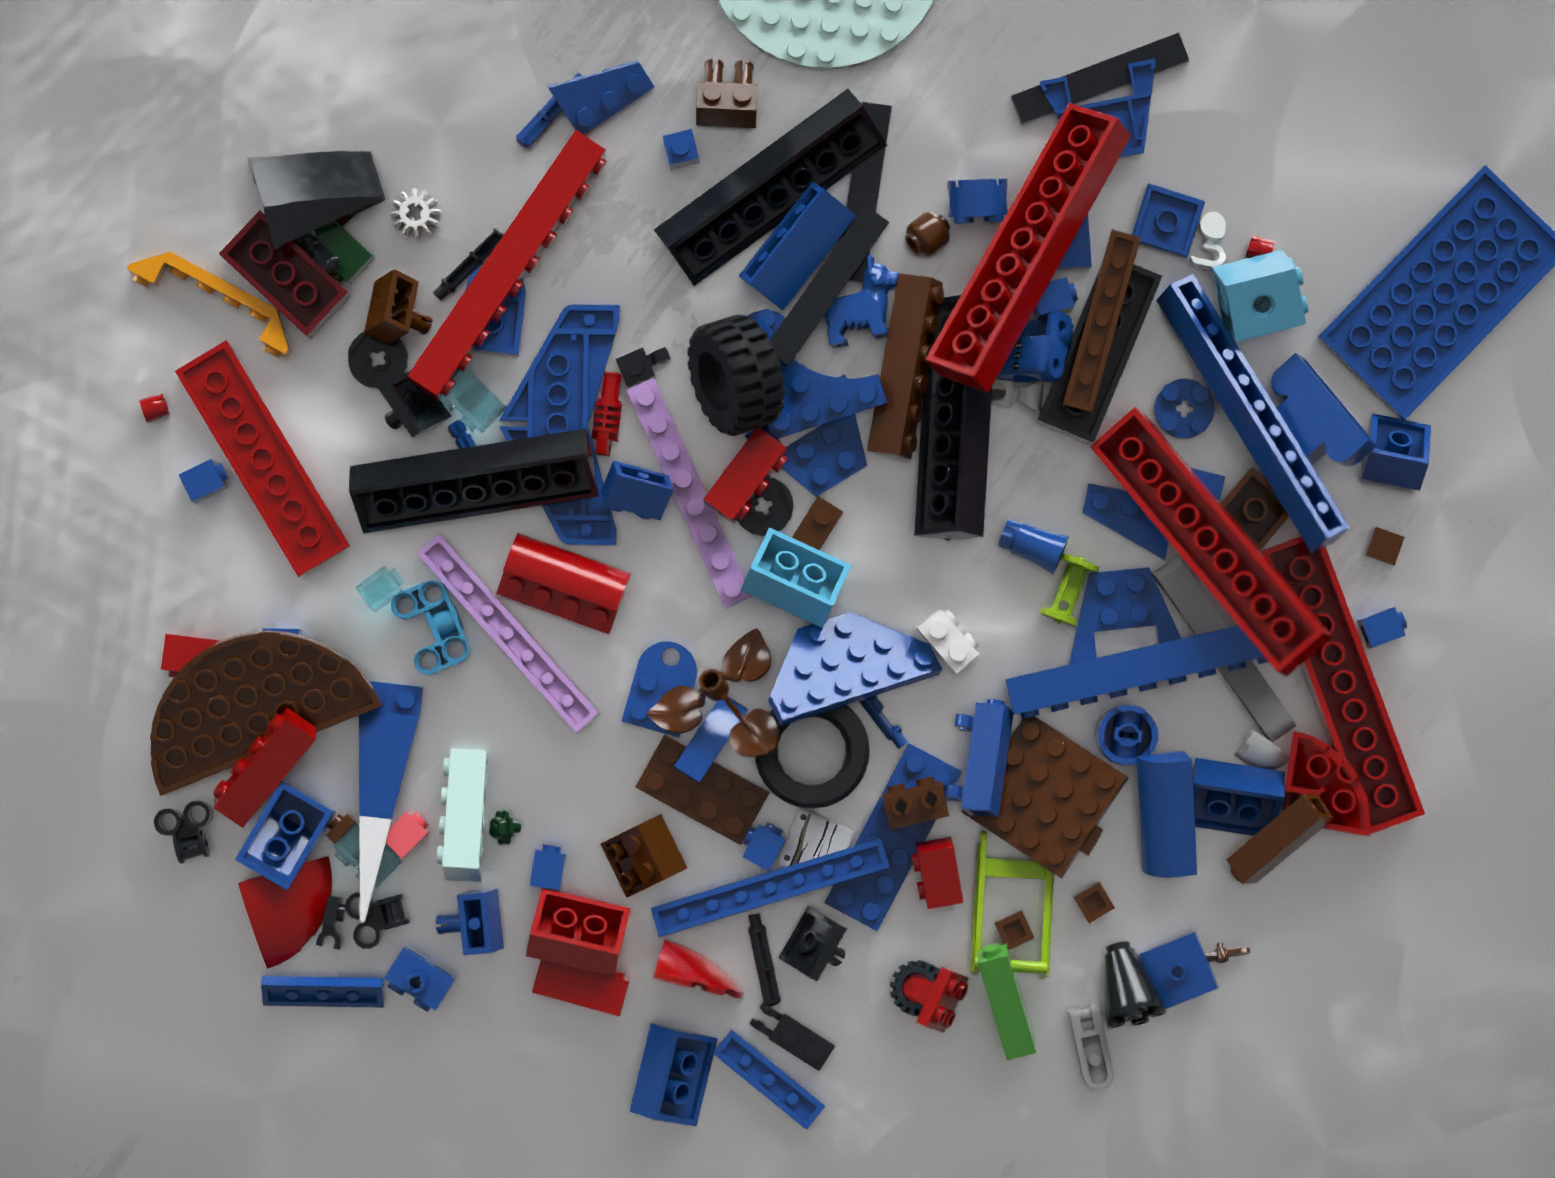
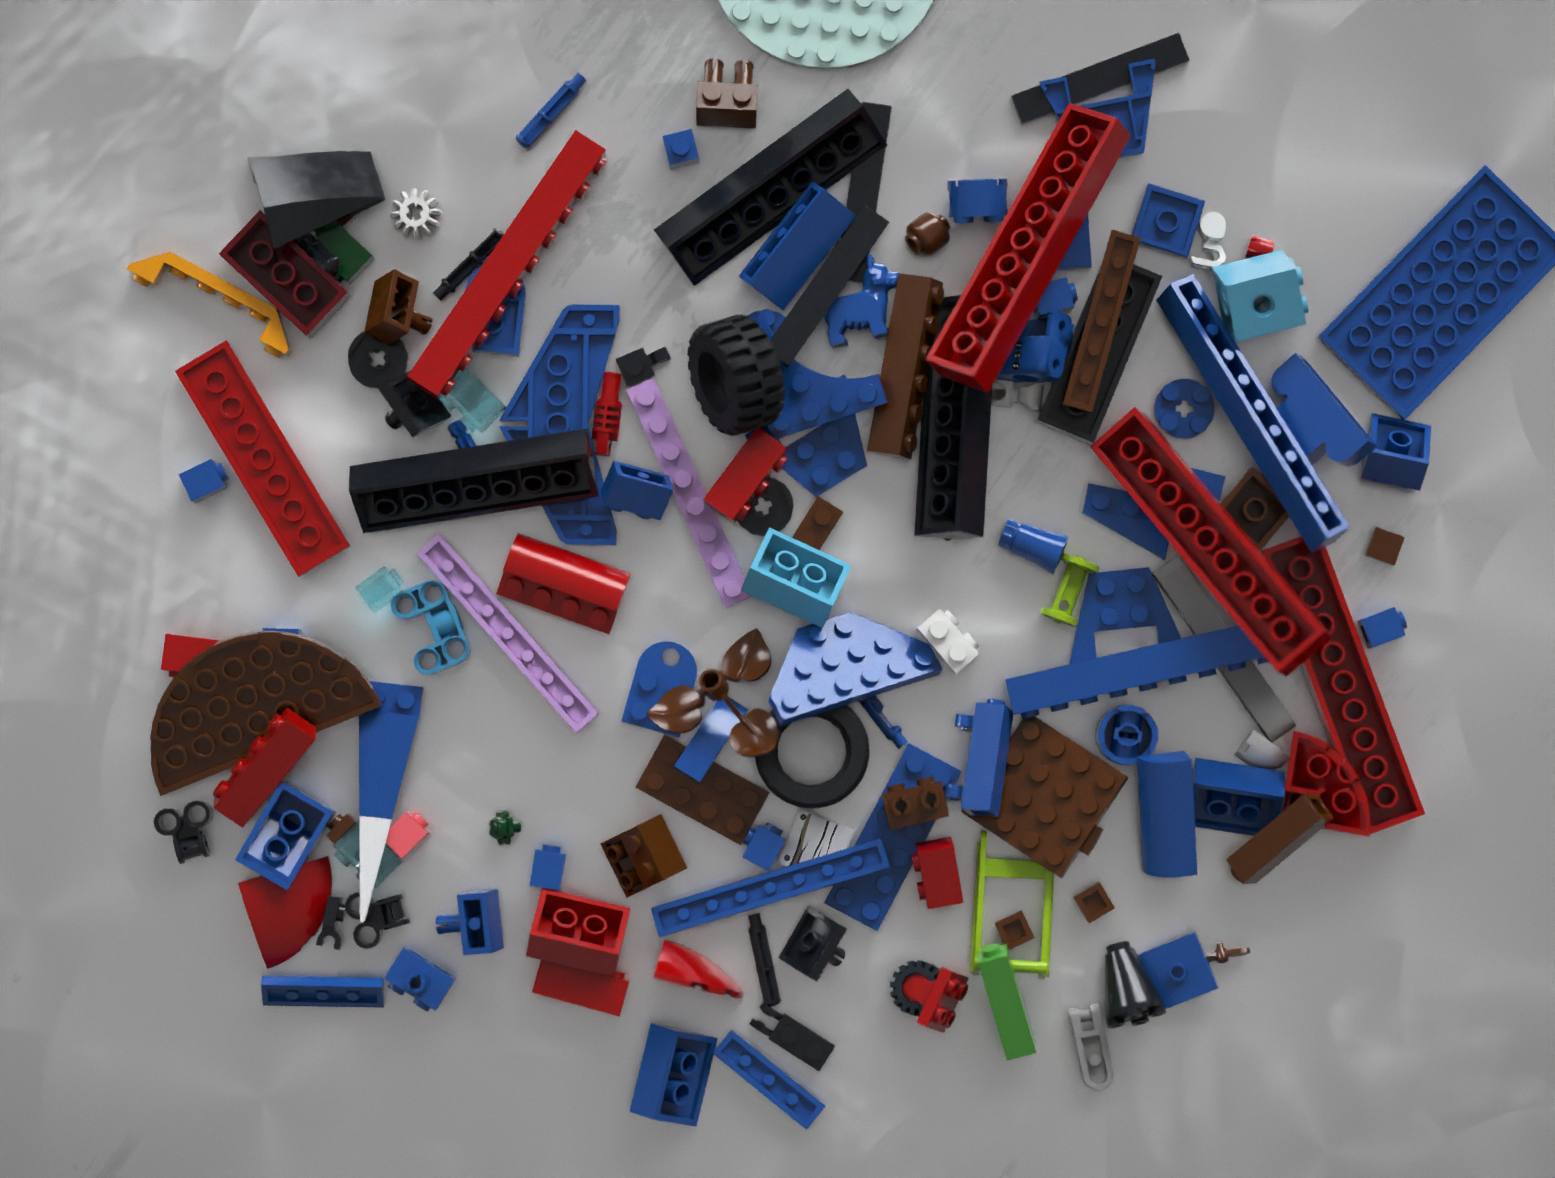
(154, 407): red hose -> none
(464, 814): light aqua wedge -> none
(598, 96): blue wing -> none

